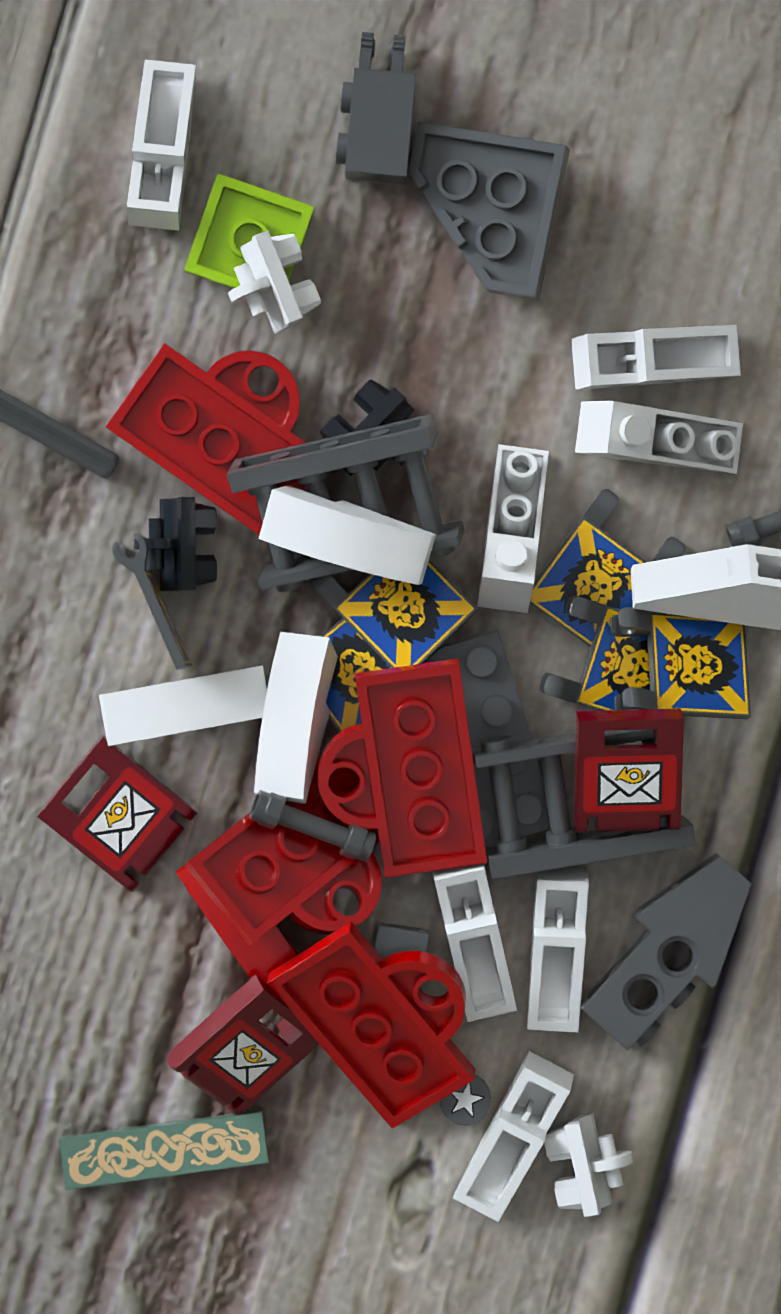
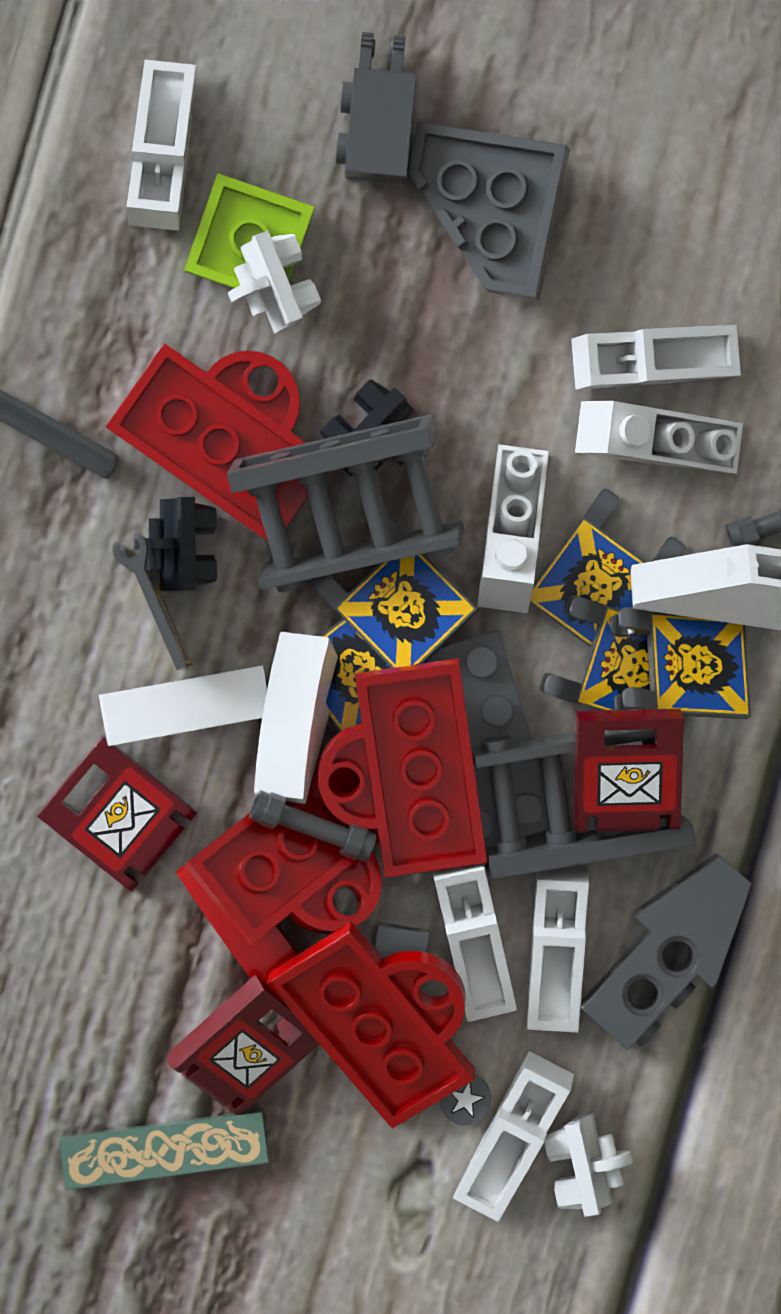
(346, 535): white slope -> none

